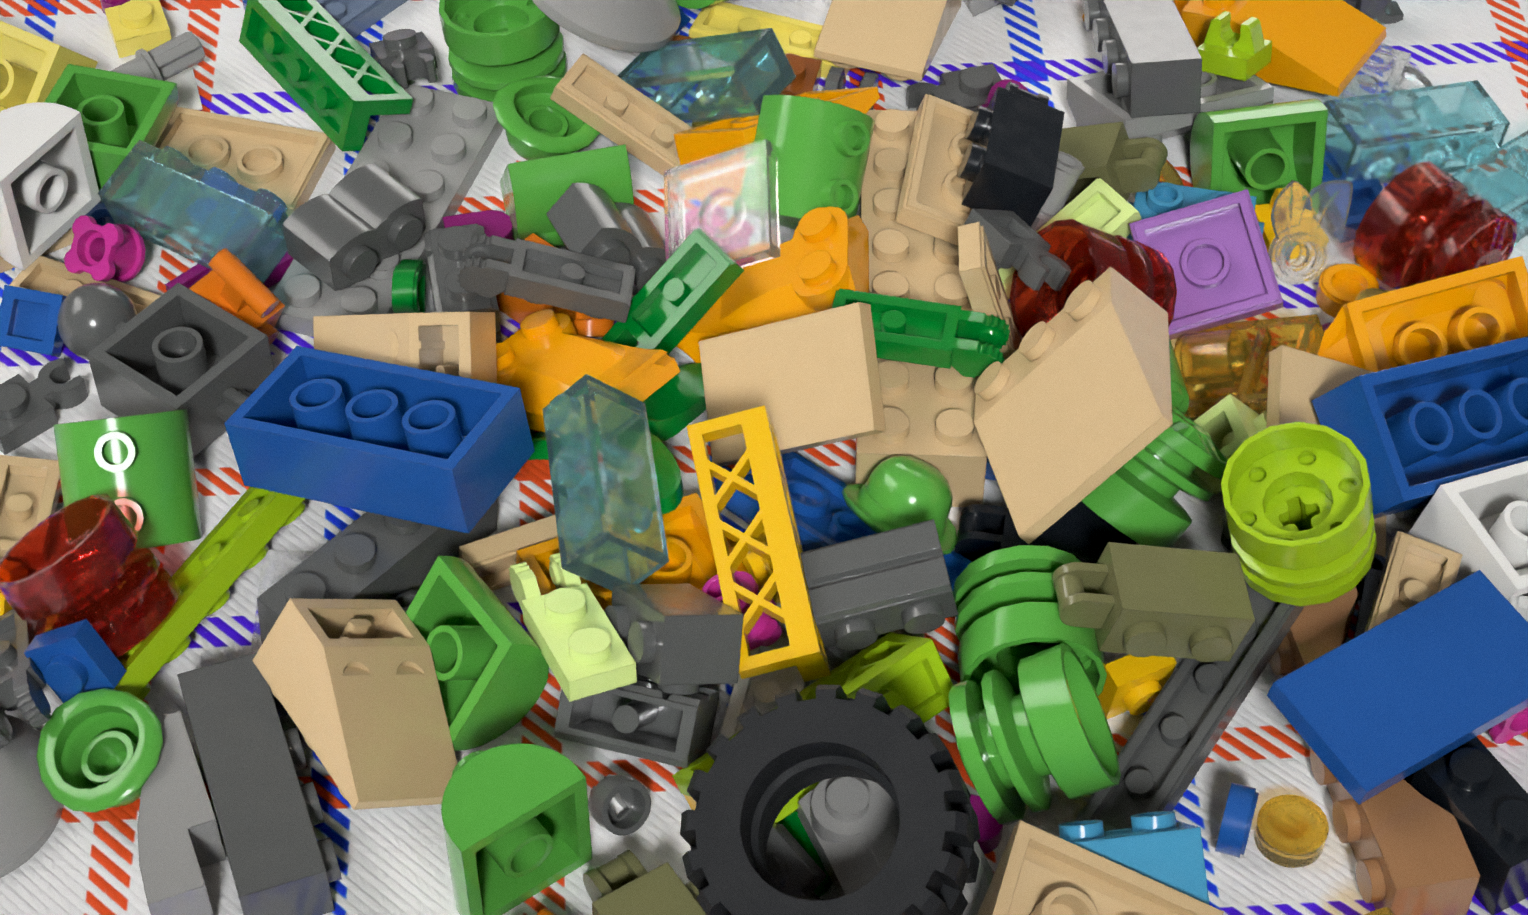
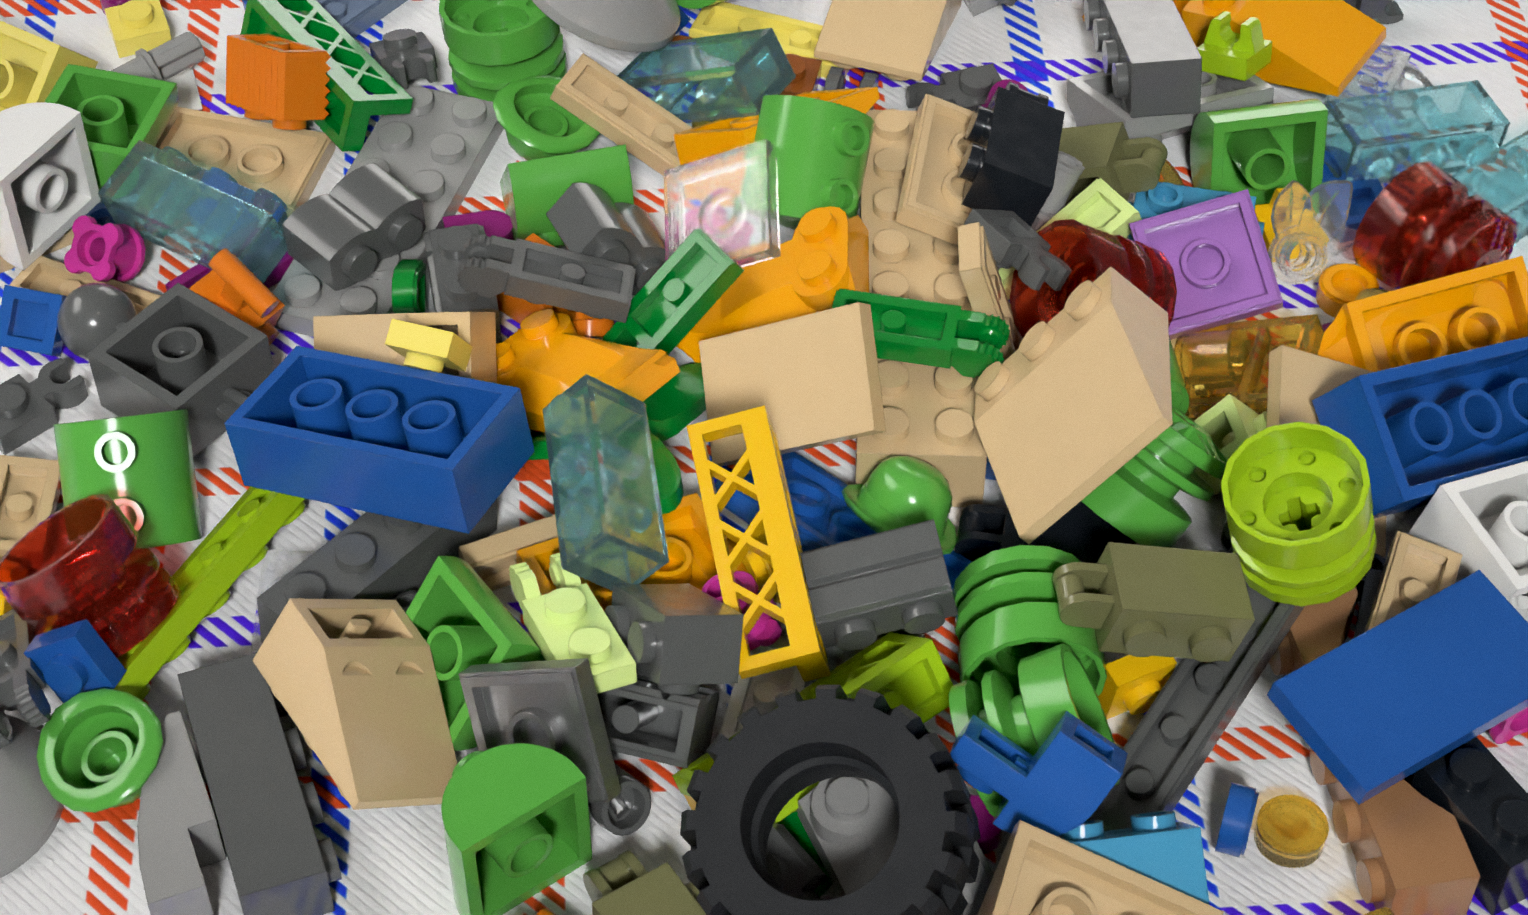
(277, 79): none -> orange brick
(428, 347): none -> light yellow plate
(543, 706): none -> flat silver tile
(1047, 790): none -> blue brick

